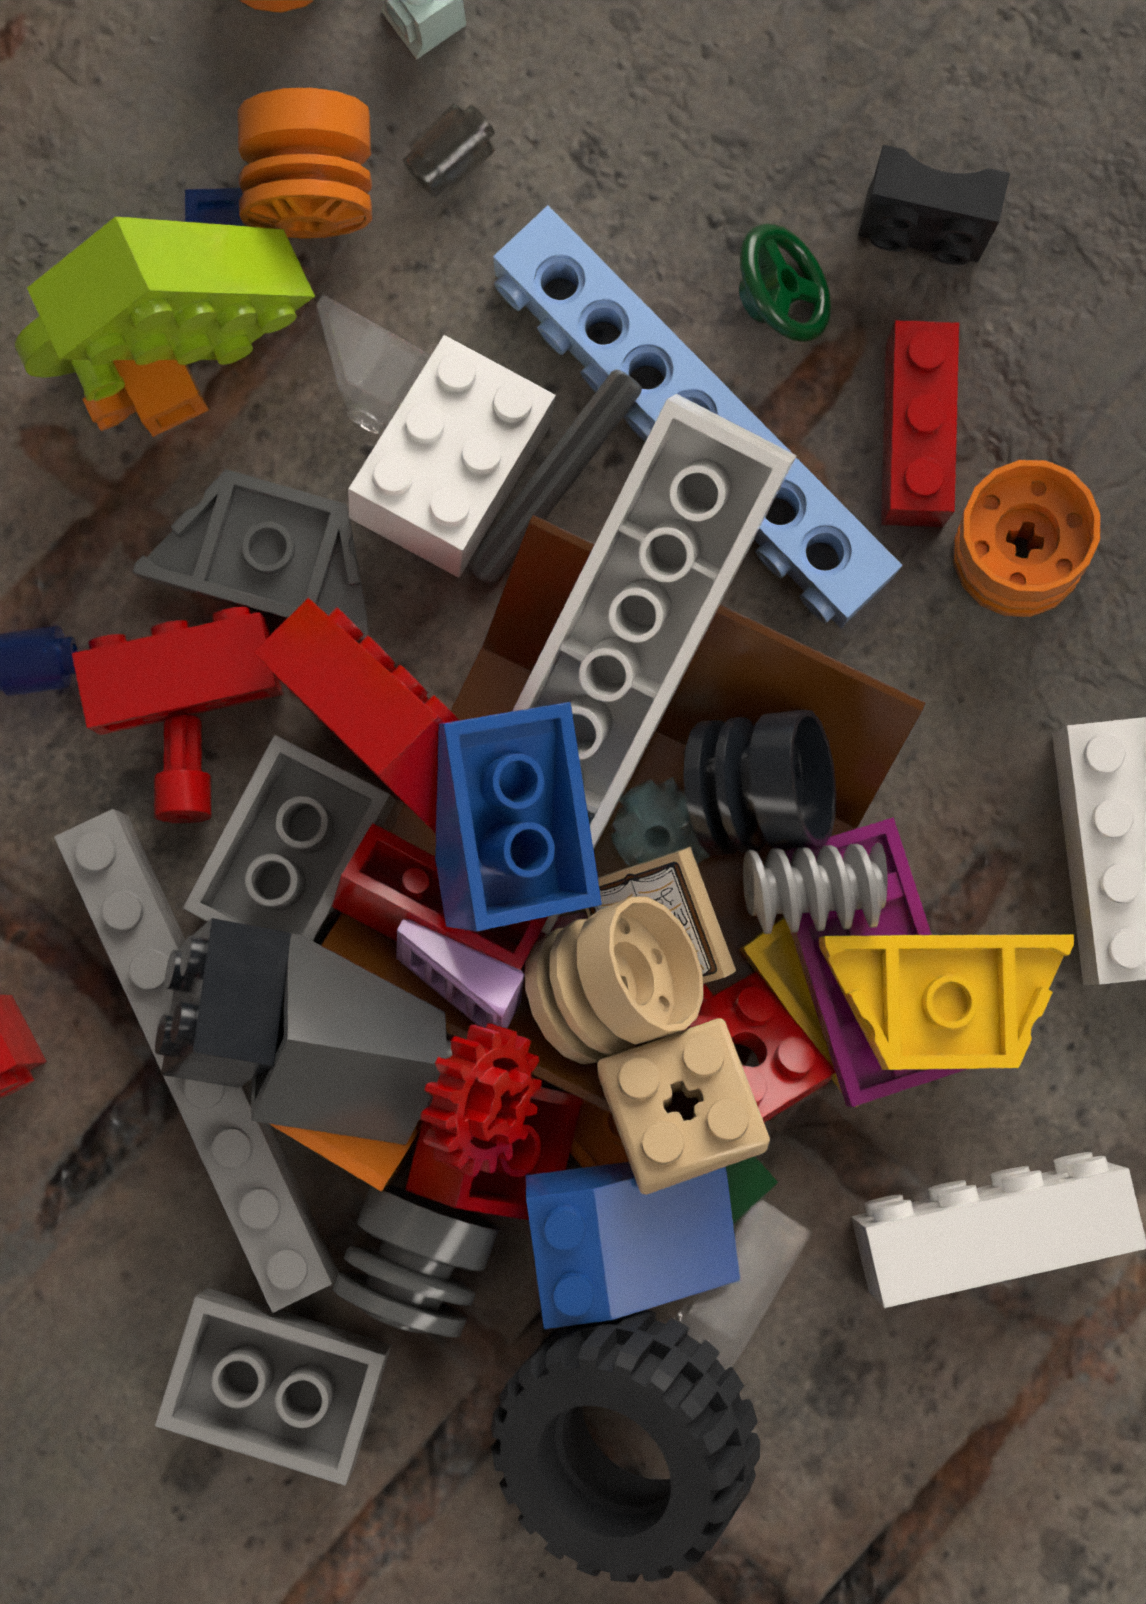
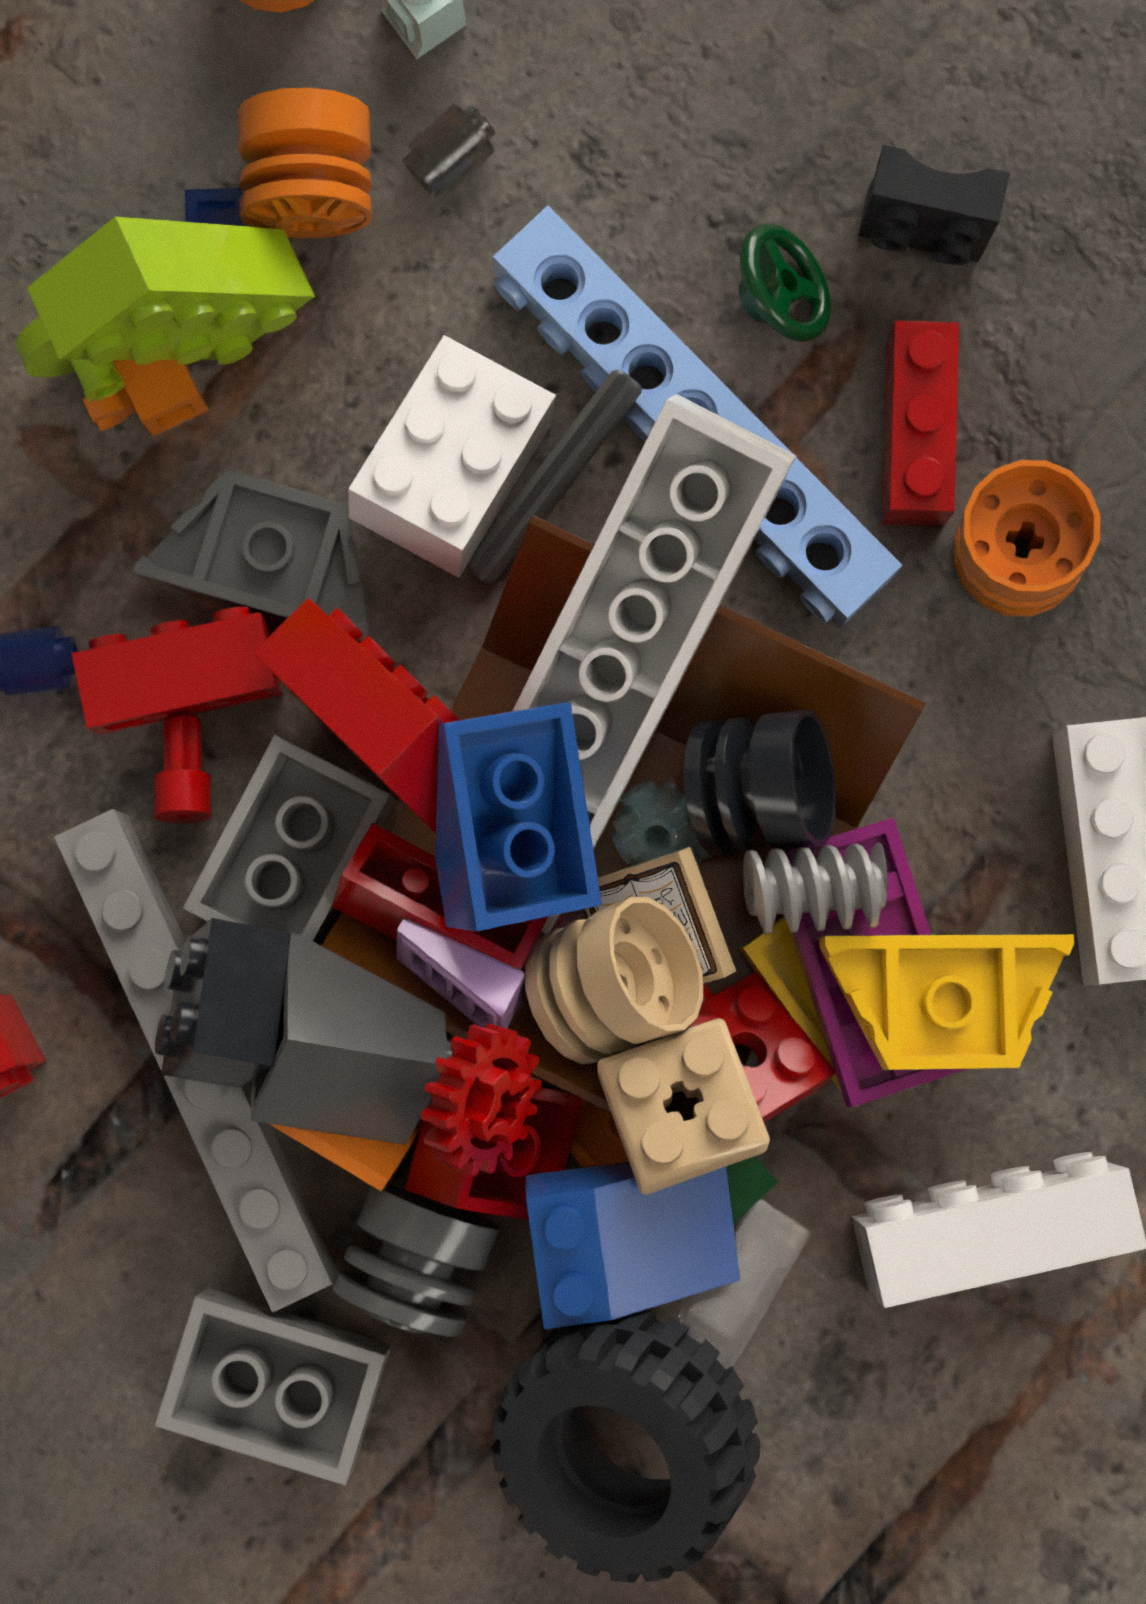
(369, 364): clear slope -> none

